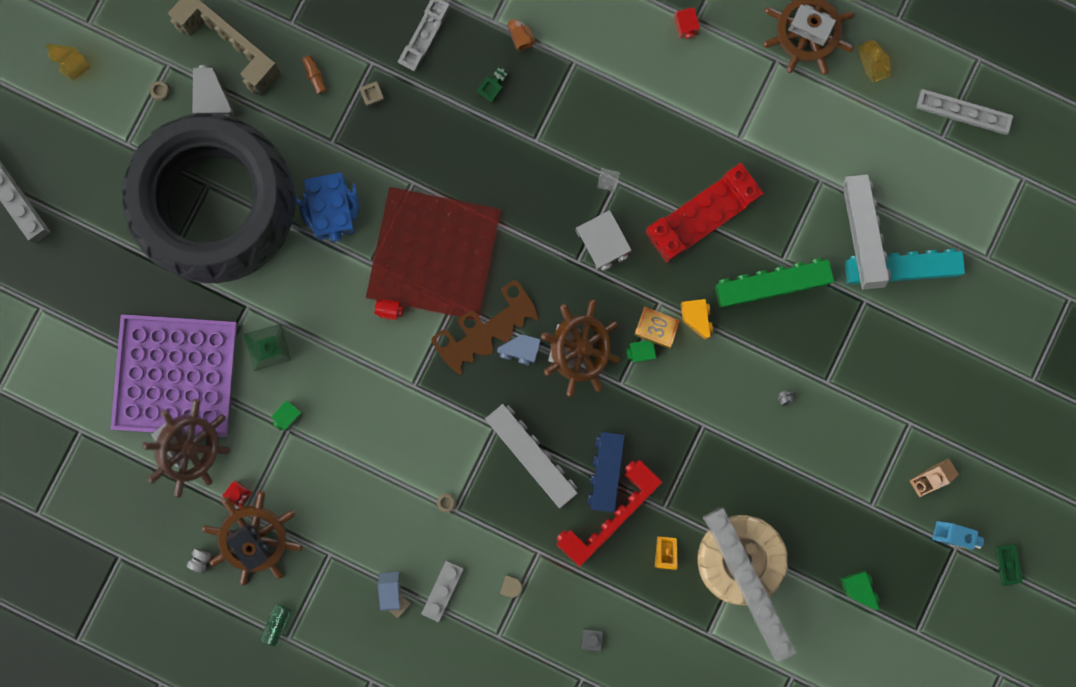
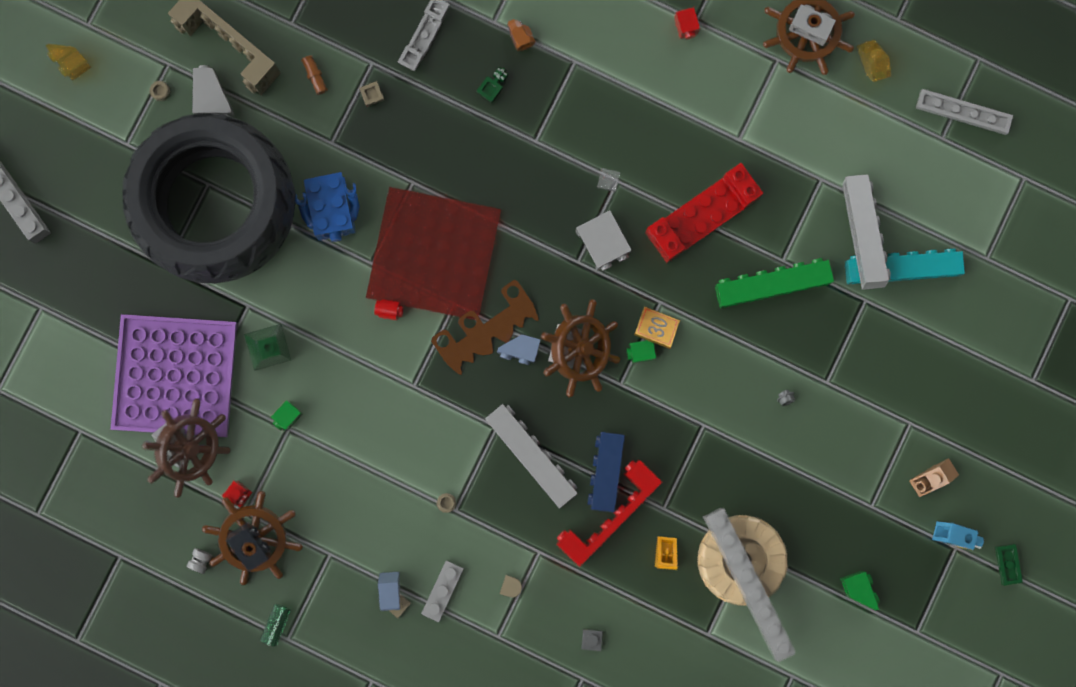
(695, 316): light orange slope -> none

